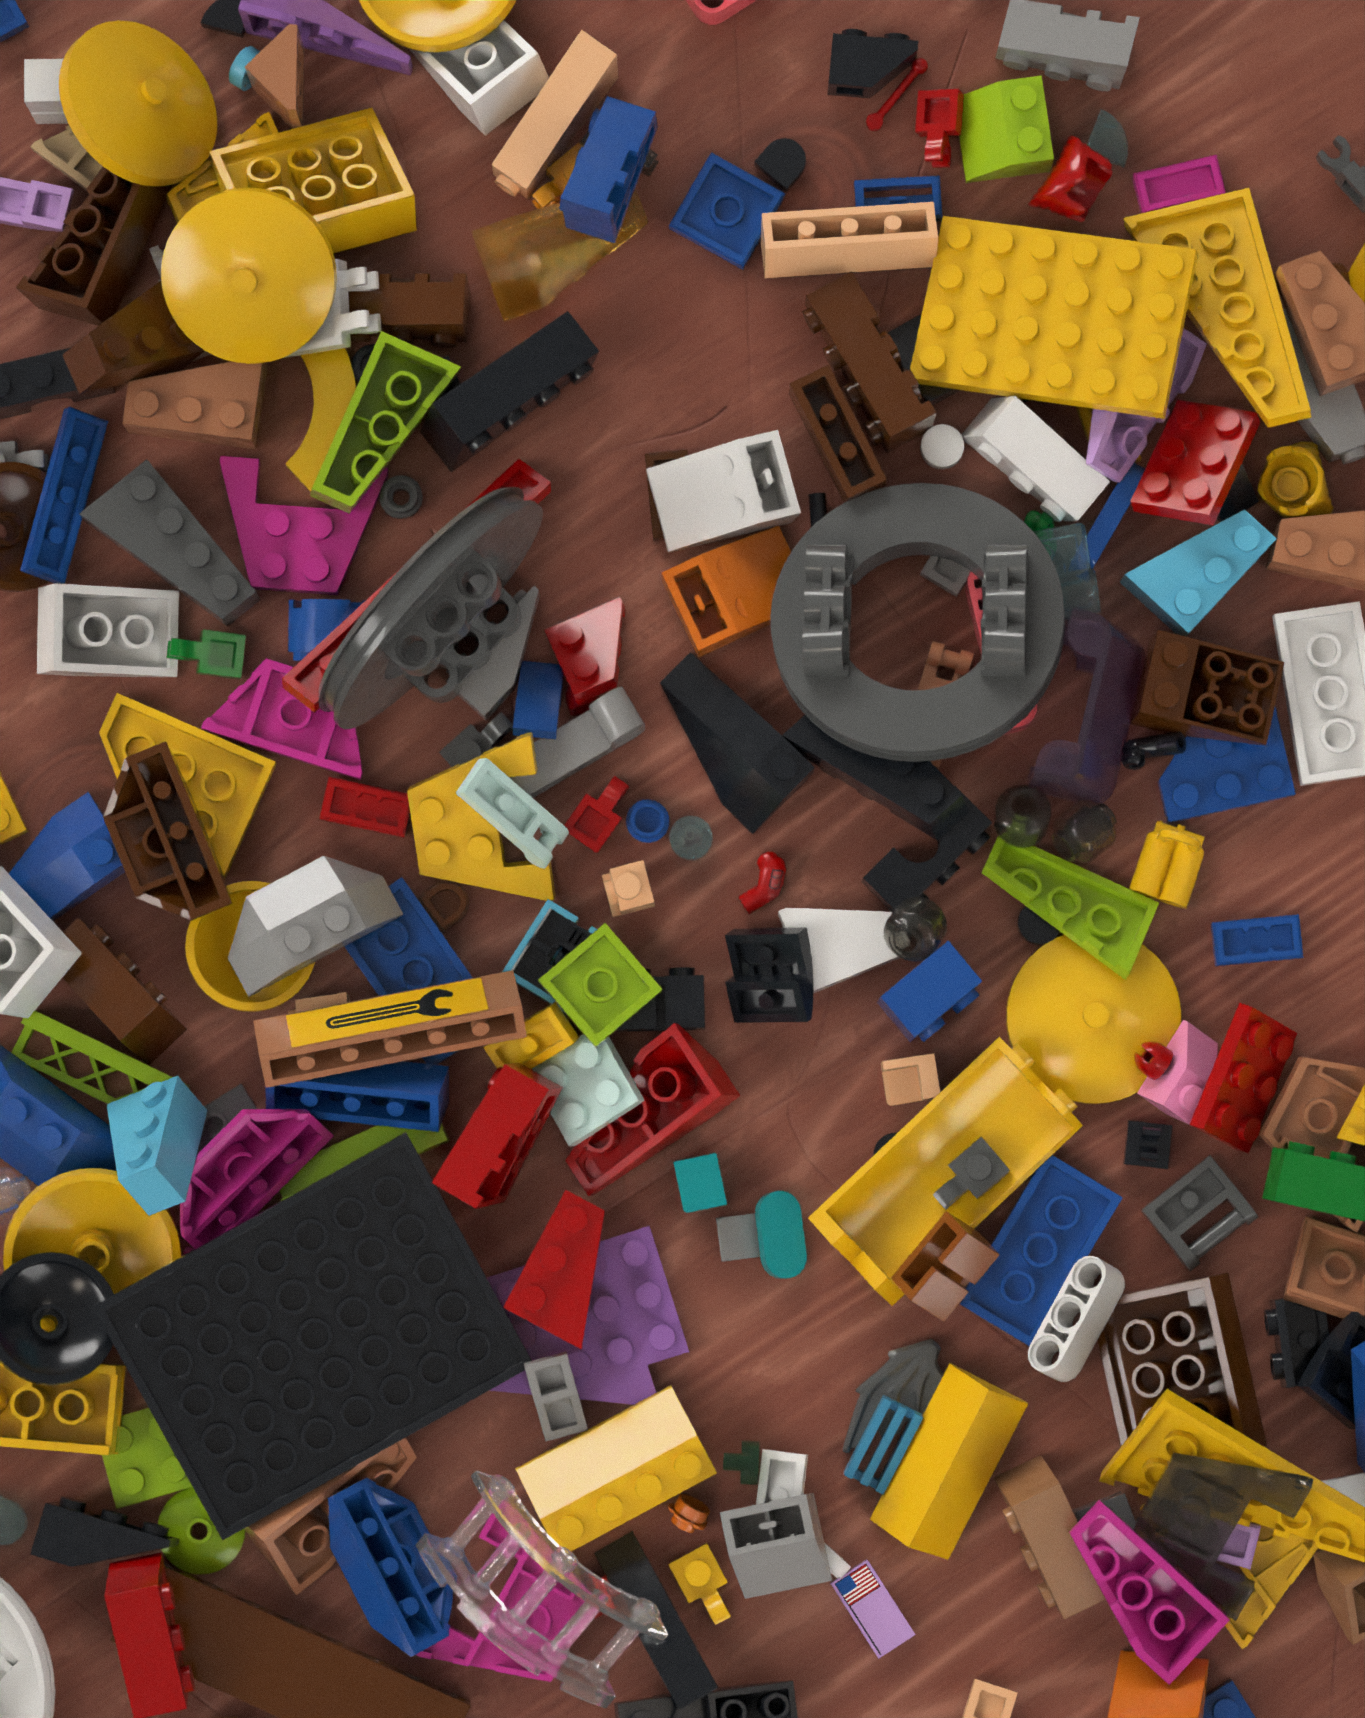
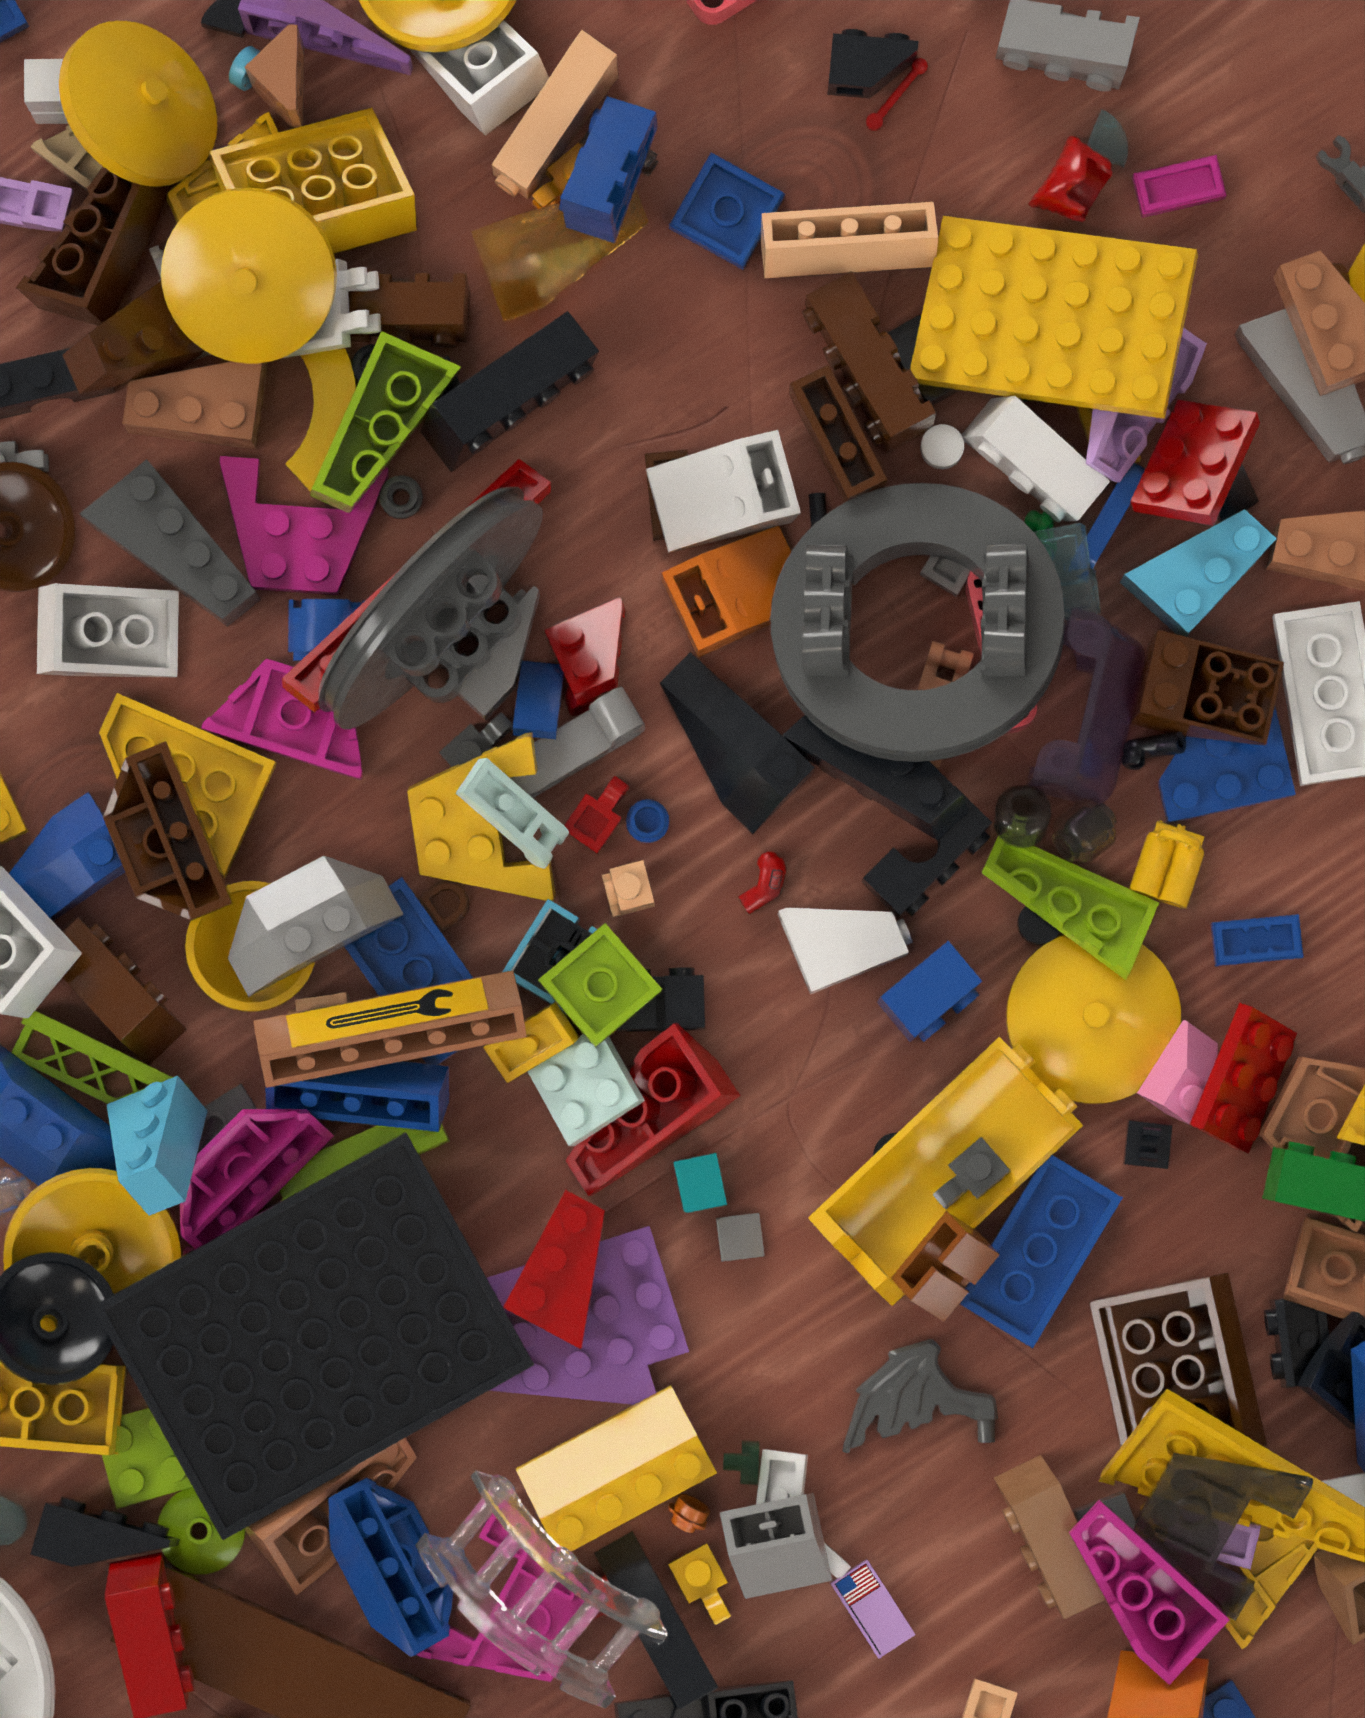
(64, 495): blue tile -> none
(216, 653): green plate -> none
(366, 807): red plate -> none
(498, 1136): red wedge -> none
(555, 1396): light grey slope -> none
(690, 838): clear light blue tile -> none
(770, 975): black slope -> none
(780, 1234): teal tile -> none
(782, 162): black tile -> none
(867, 1477): dark azure tile -> none
(910, 1079): light nougat panel -> none
(915, 929): clear smoke head -> none
(933, 182): blue tile -> none
(937, 118): red plate -> none
(948, 1462): yellow slope -> none
(1005, 130): lime slope -> none
(1057, 1327): white beam -> none
(1153, 1060): red hinge -> none
(1189, 1202): dark grey plate -> none
(1234, 297): yellow wing -> none
(1295, 481): yellow hair -> none

